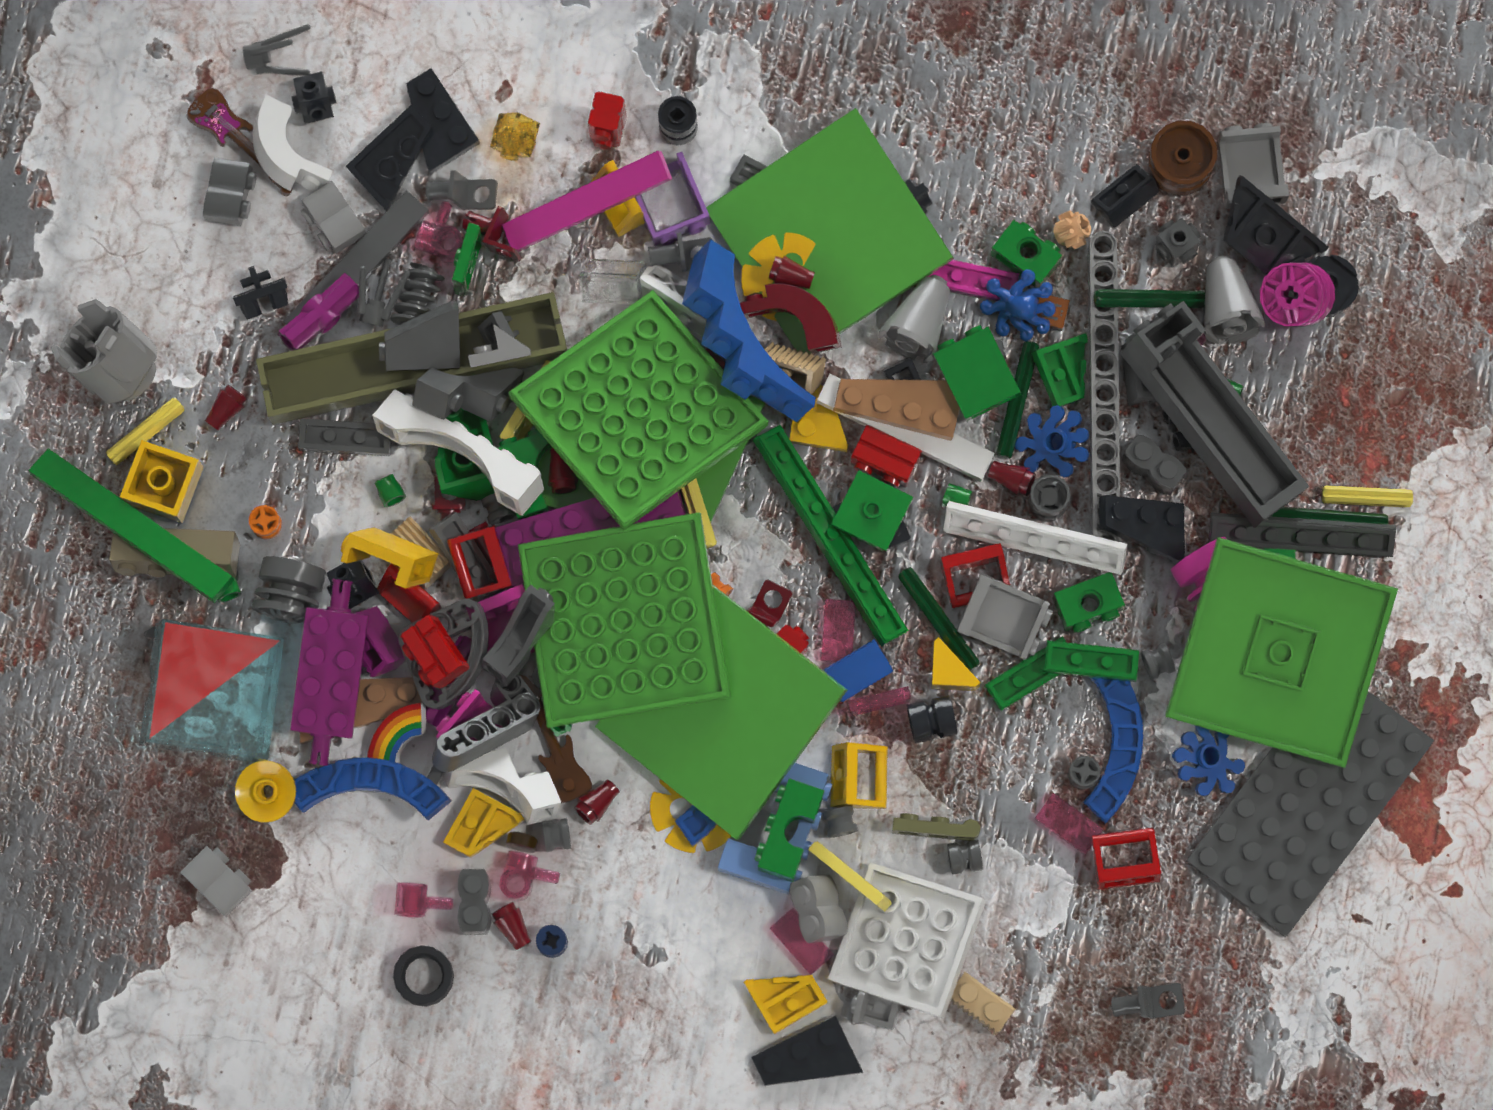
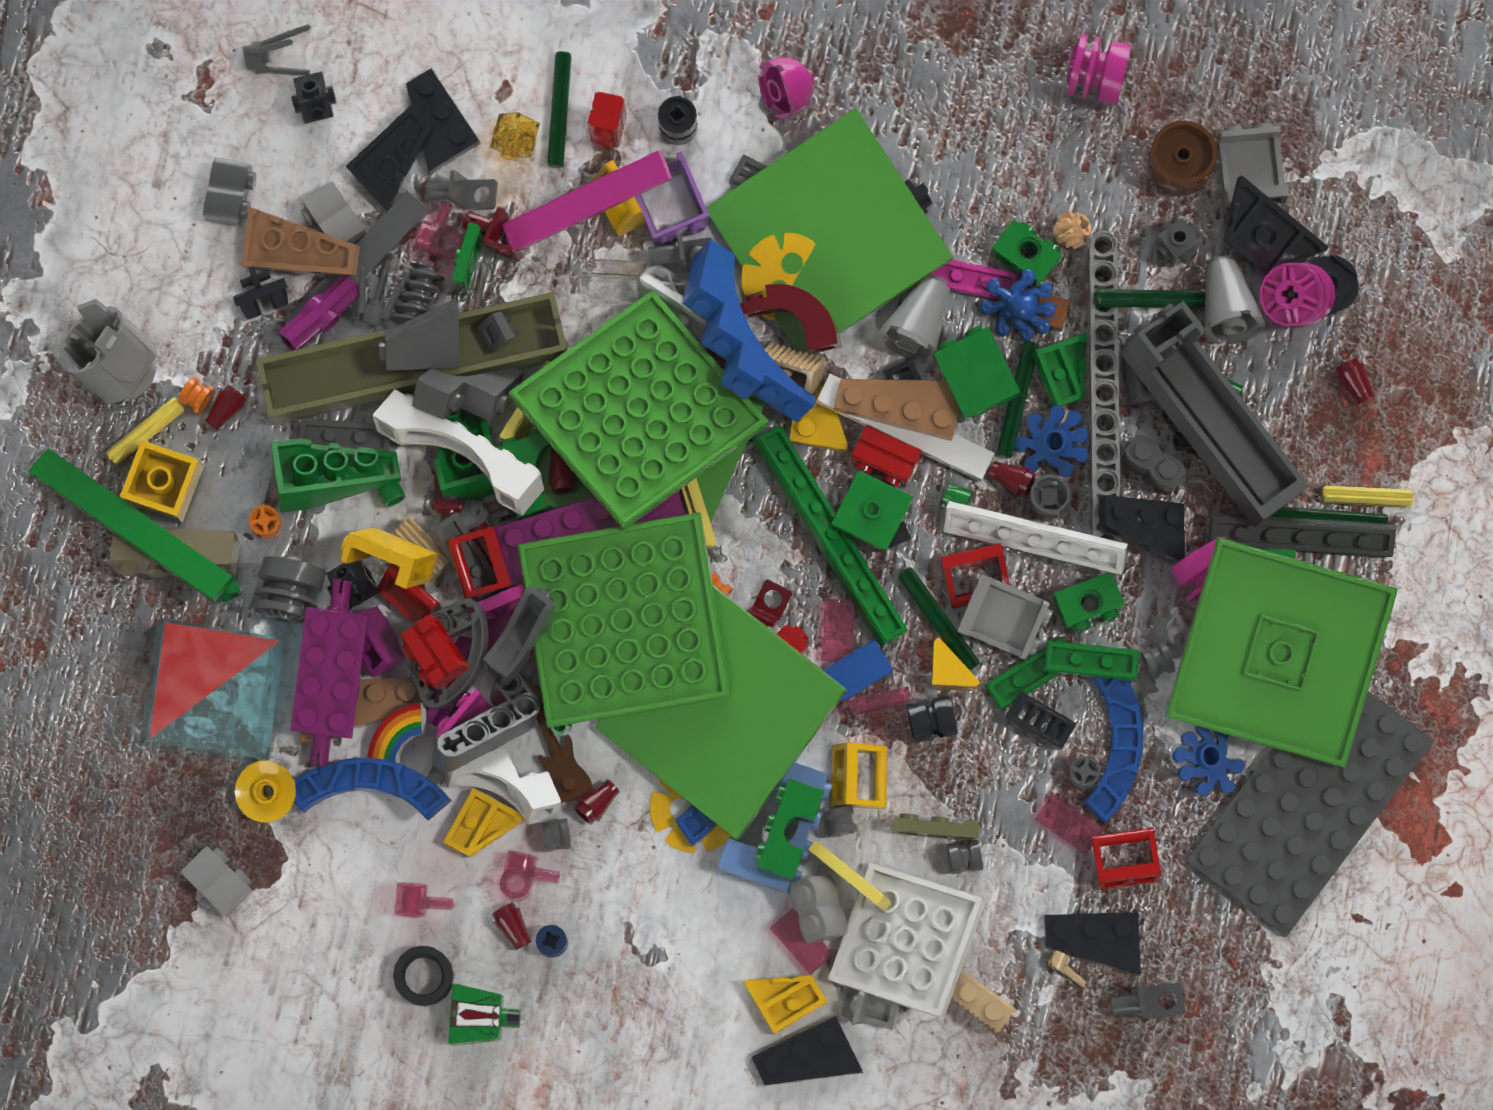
(196, 395): none -> orange wheel
(214, 115): reddish brown piece -> none
(275, 153): white arch -> none
(287, 246): none -> medium nougat wing
(321, 474): none -> green wedge
(475, 892): dark grey brick -> none
(478, 1016): none -> torso
(507, 349): light grey slope -> none
(521, 842): dark brown tile -> none
(559, 109): none -> dark green axle
(785, 86): none -> dark pink cylinder
(791, 273): dark red cone -> none
(1056, 717): none -> black slope
(1058, 963): none -> tan hand
(1097, 937): none -> black wing
(1098, 69): none -> dark pink wheel
(1125, 195): black slope -> none
(1355, 380): none -> dark red cone

